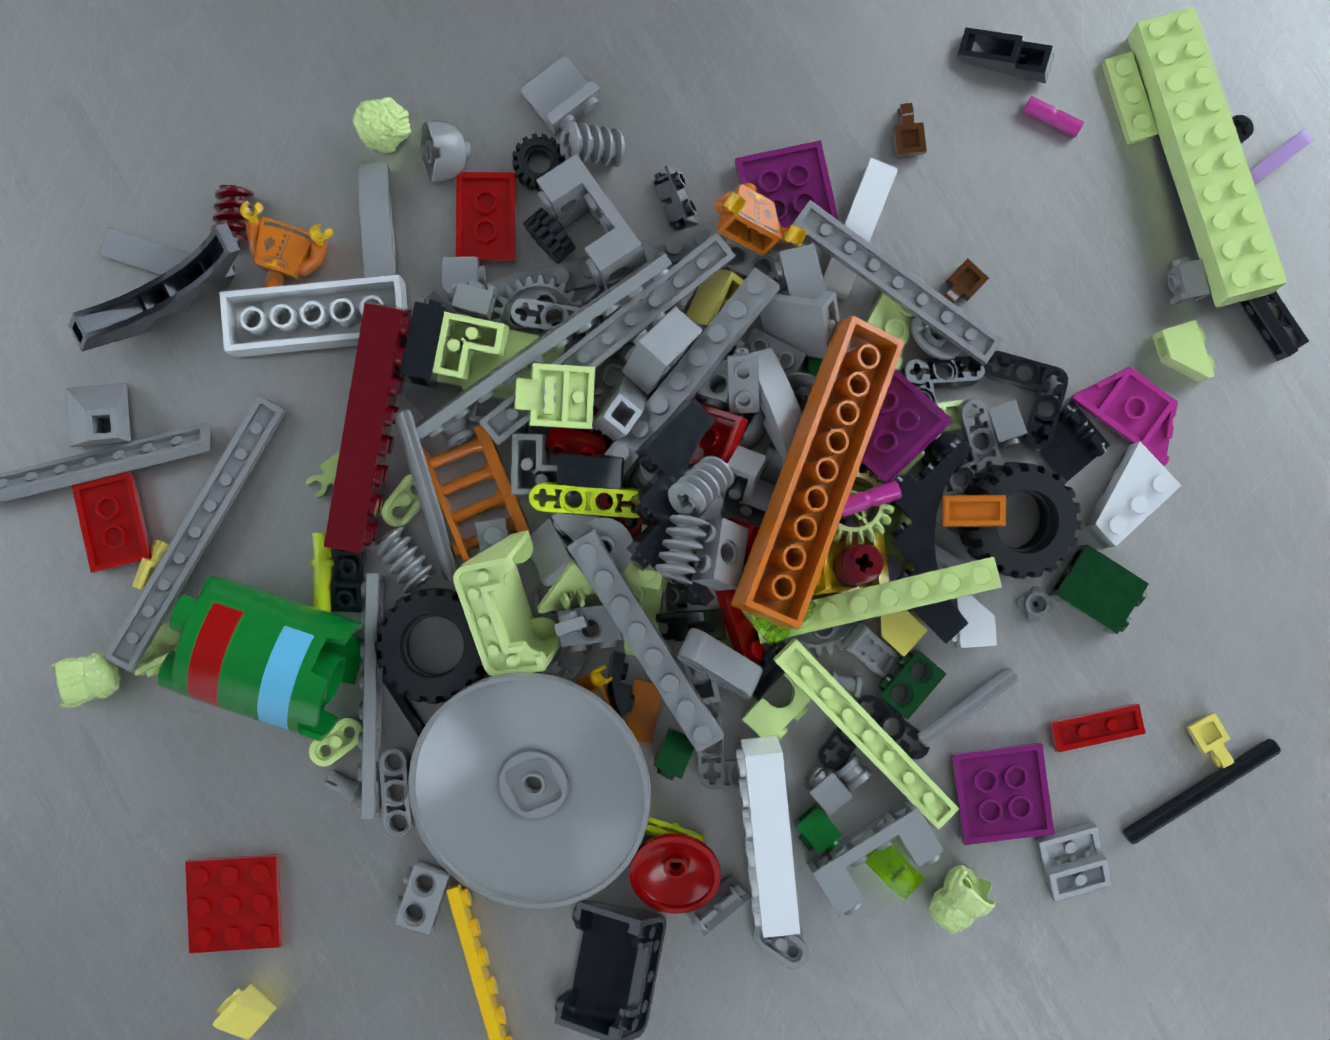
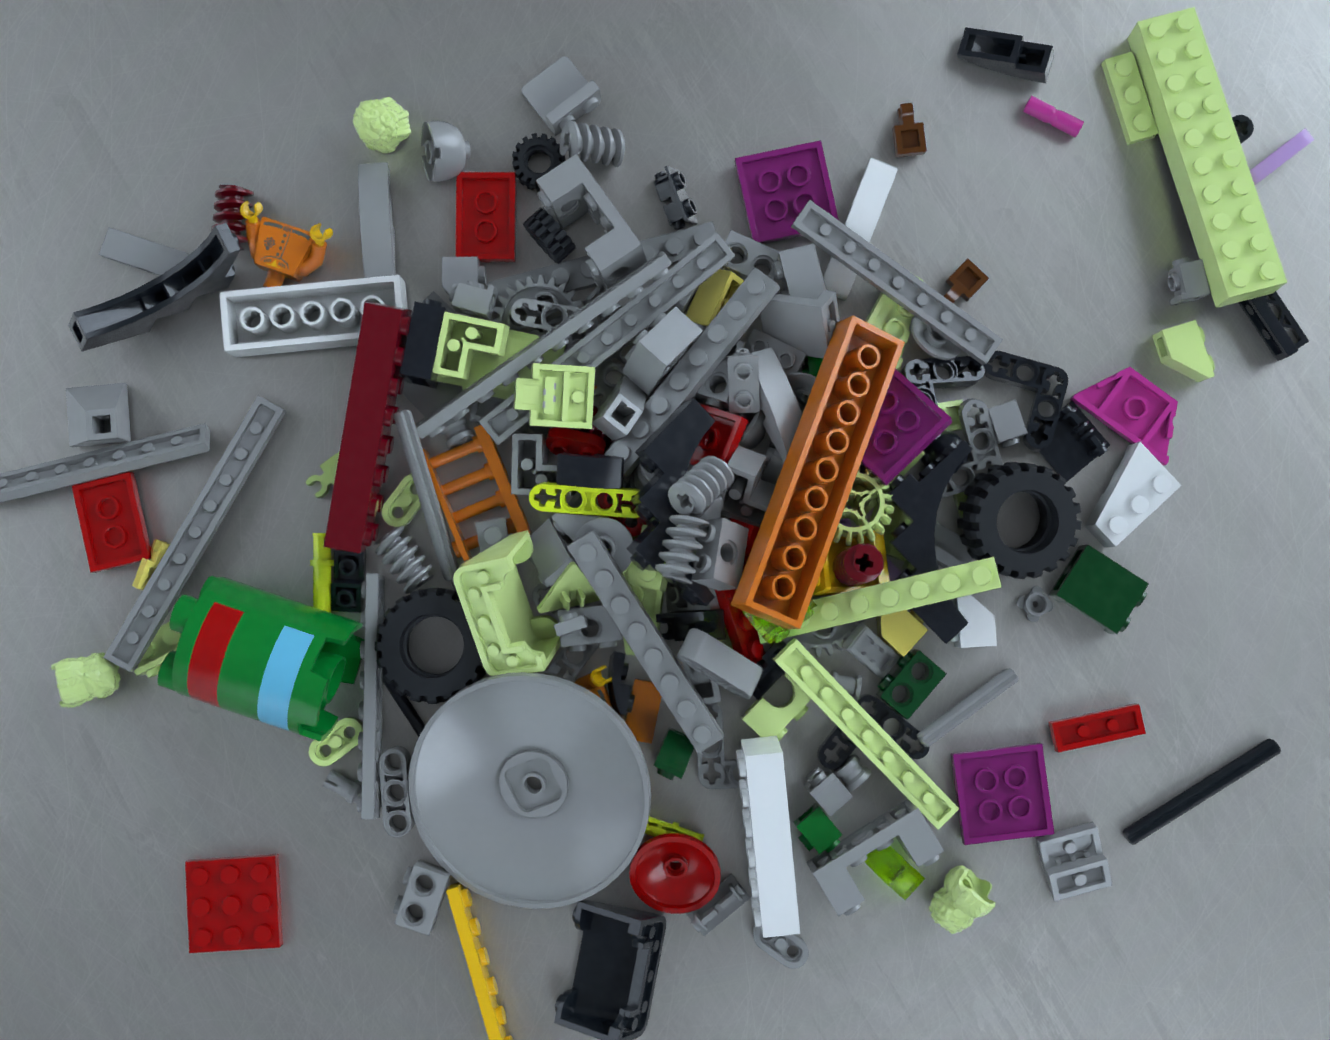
(244, 1012): light yellow slope -> none
(753, 220): orange torso -> none
(873, 497): dark pink piece -> none
(973, 510): orange tile -> none
(1209, 736): light yellow plate -> none

